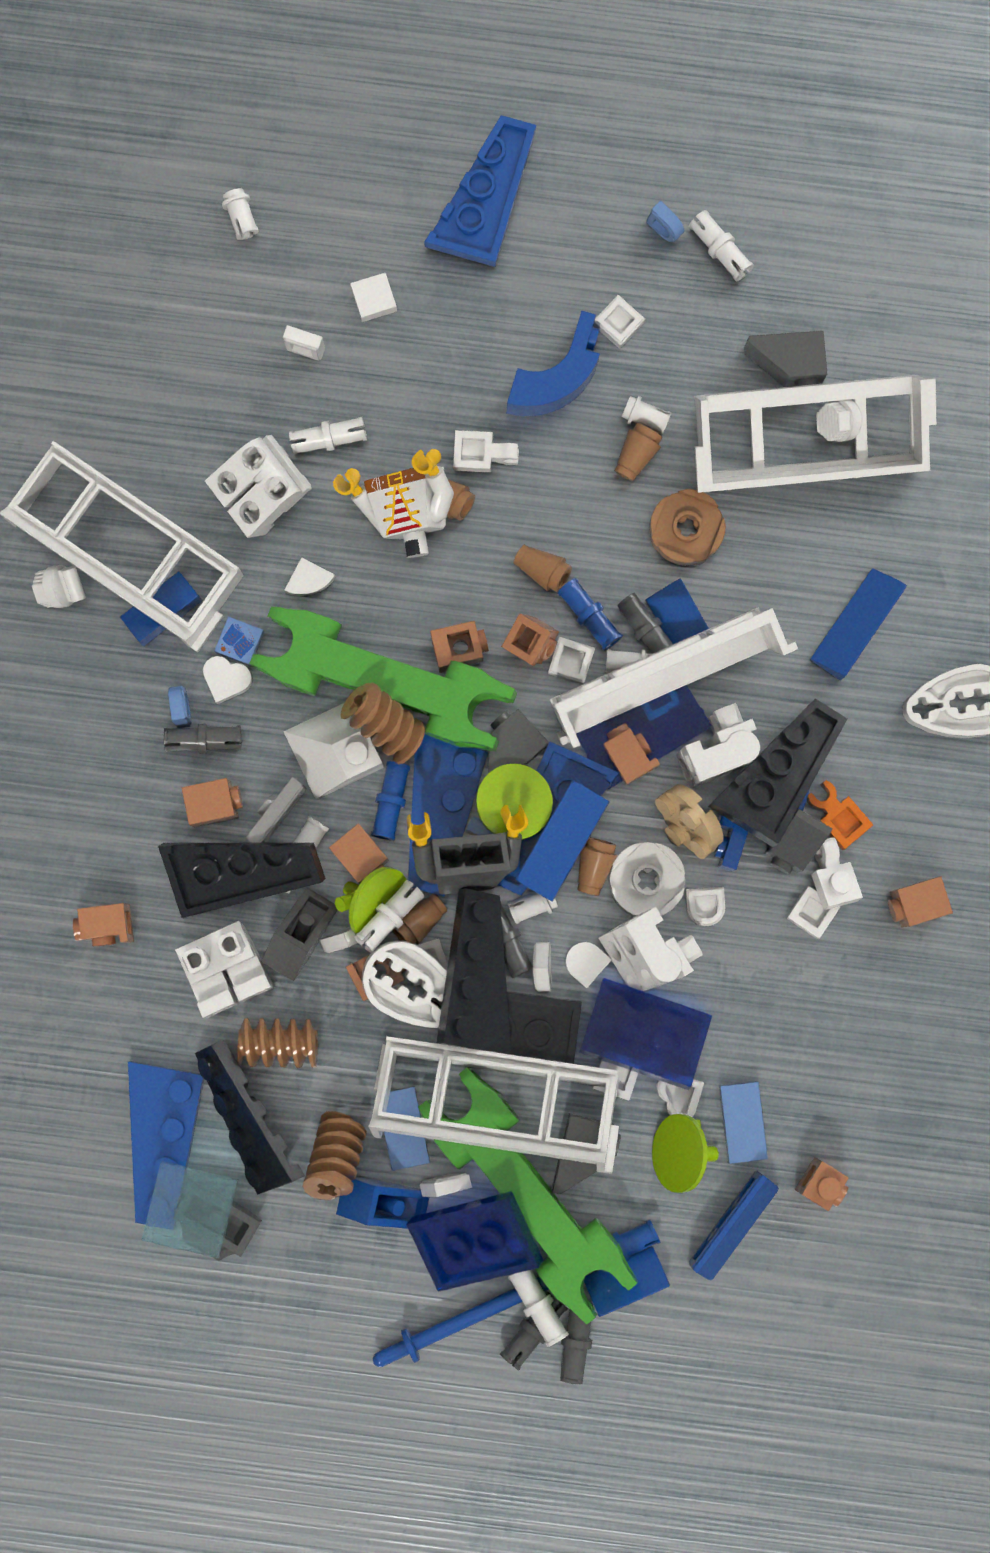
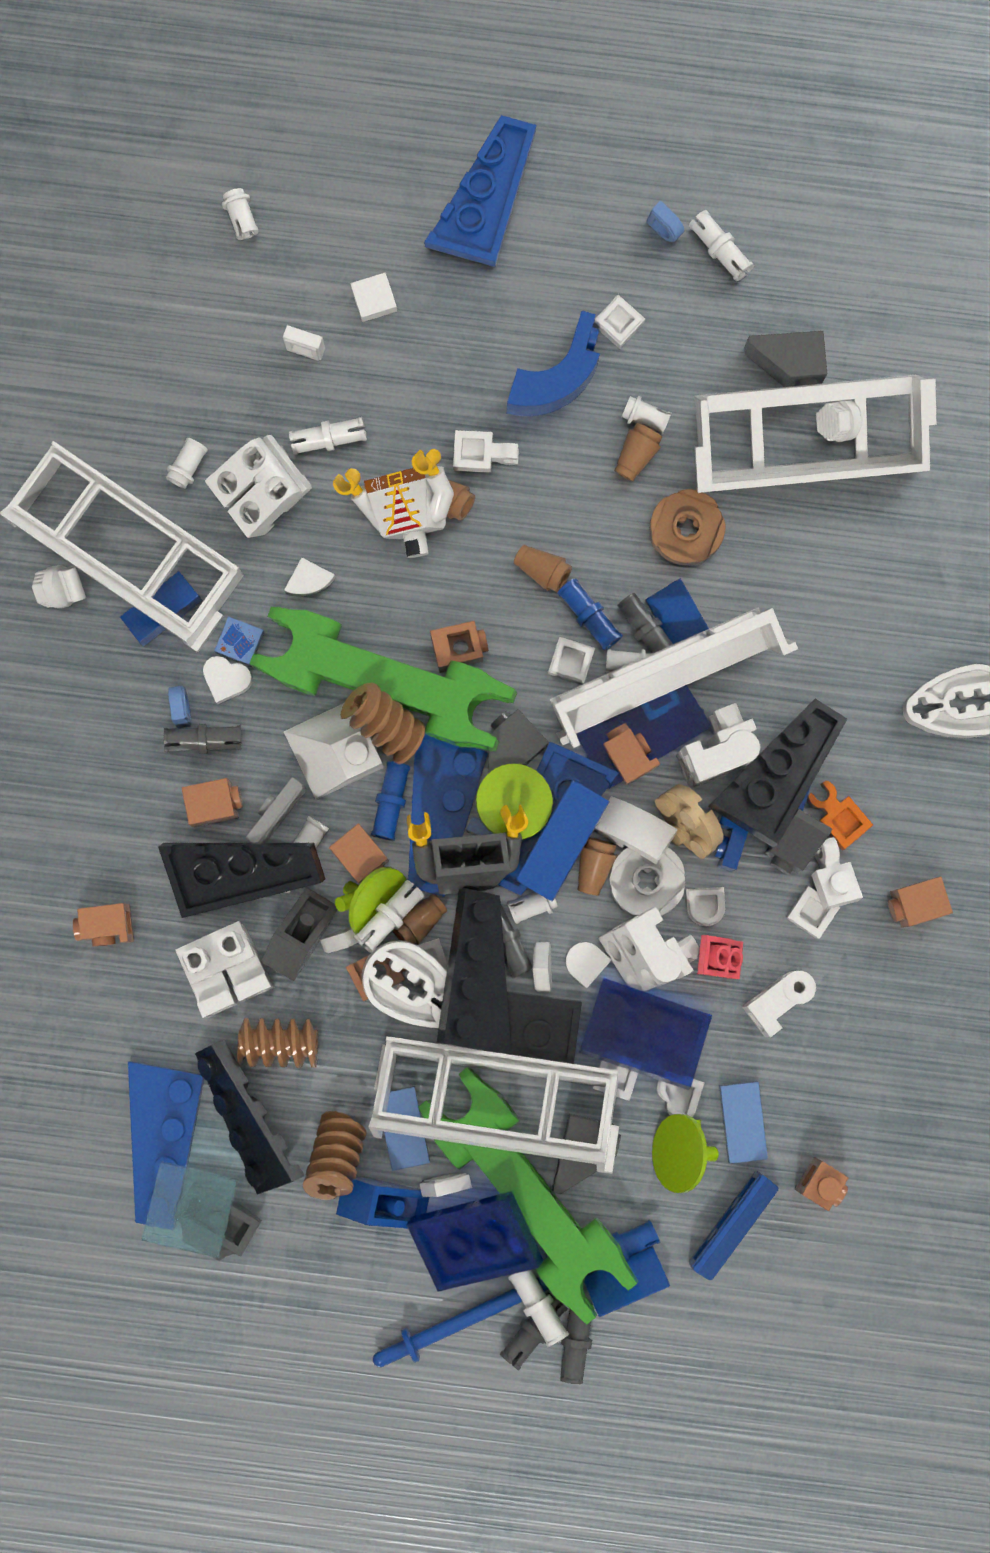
(186, 463): none -> white pin
(535, 643): nougat brick -> none
(636, 829): none -> white slope
(720, 957): none -> coral slope
(778, 998): none -> white leg
(858, 623): blue slope -> none

